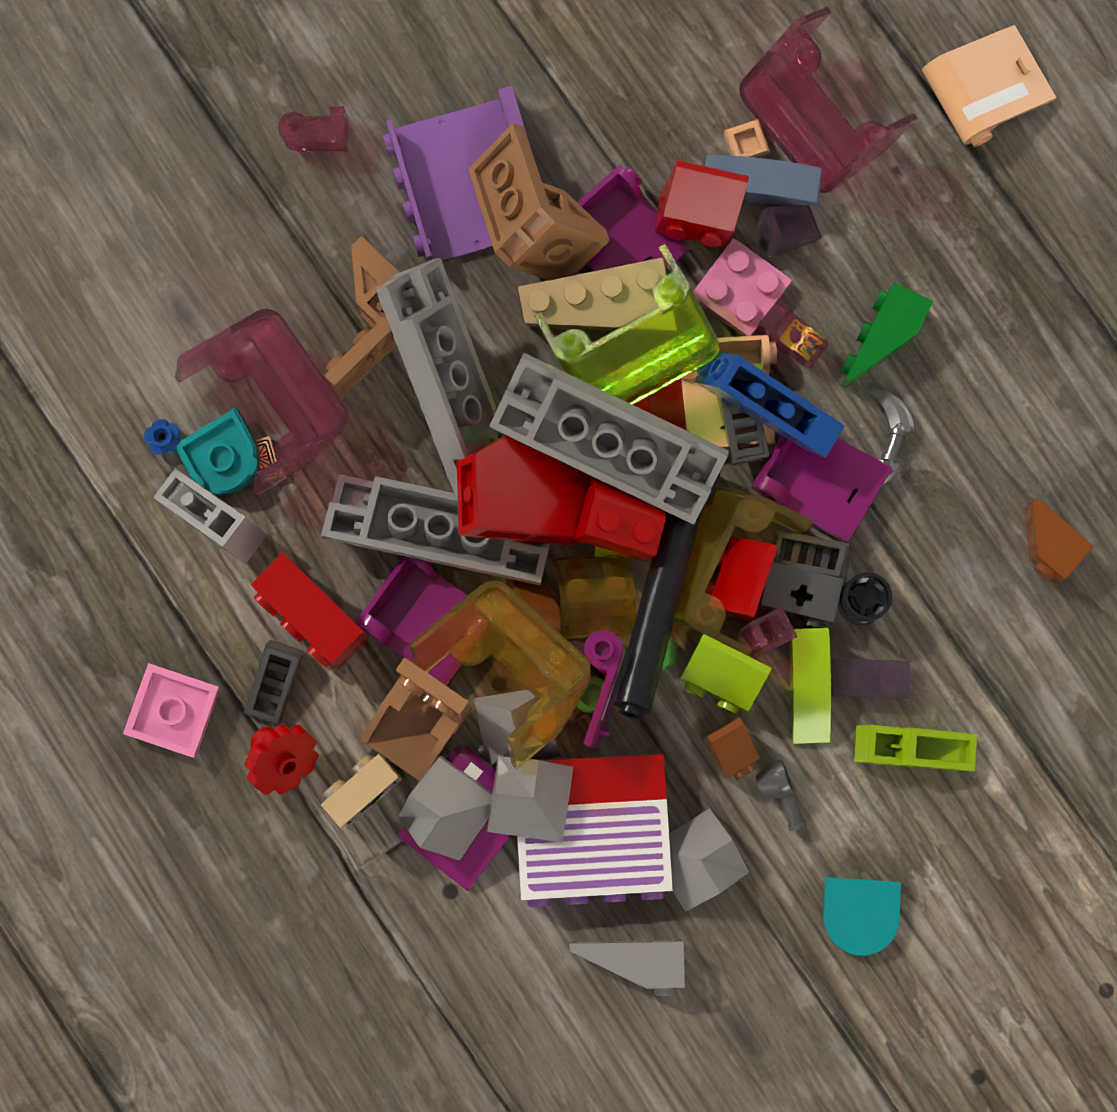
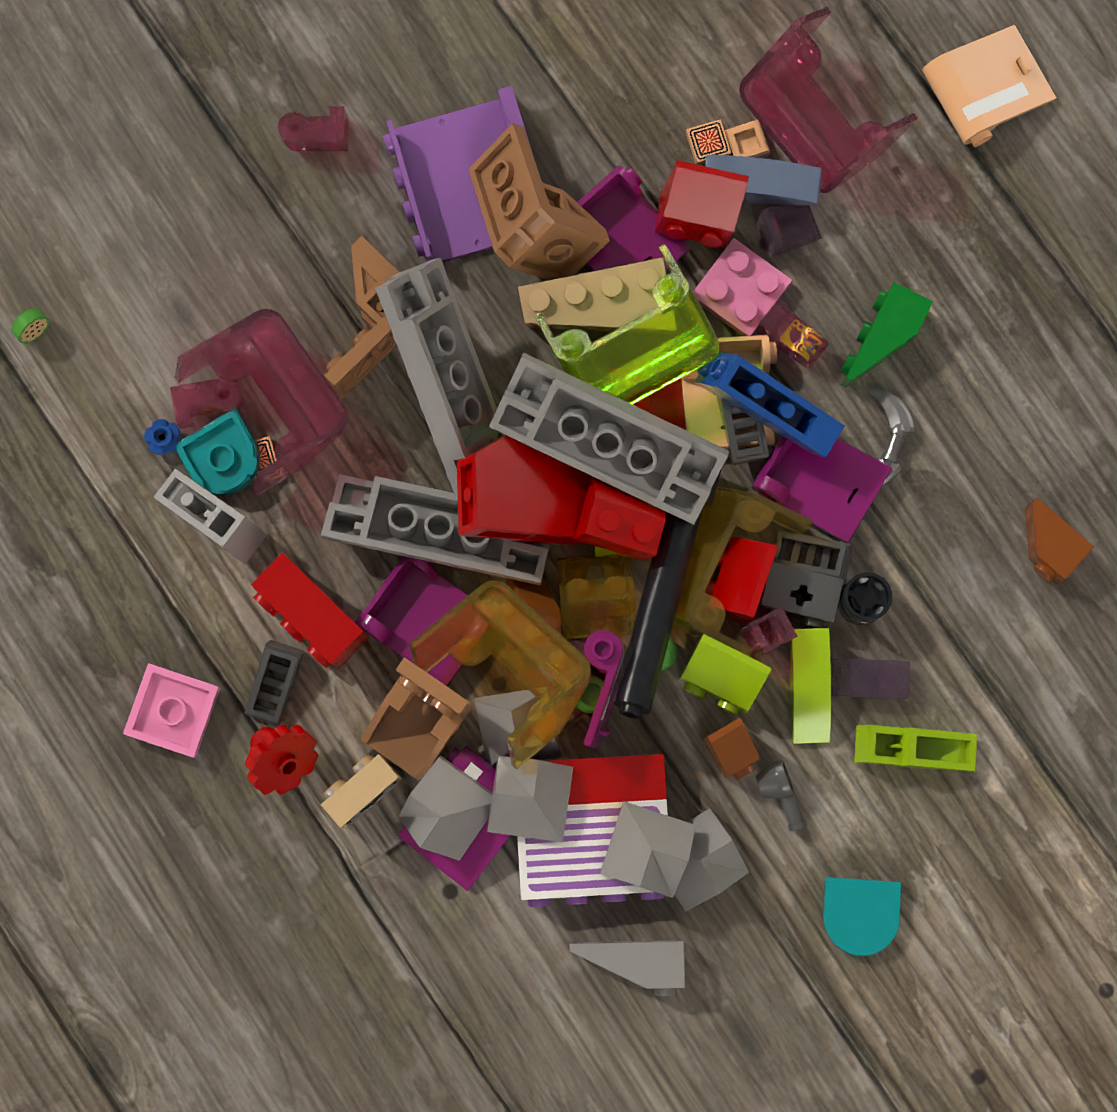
(30, 325): none -> bright green tile
(204, 398): none -> clear pink leg
(648, 849): none -> light grey slope
(707, 140): none -> tile

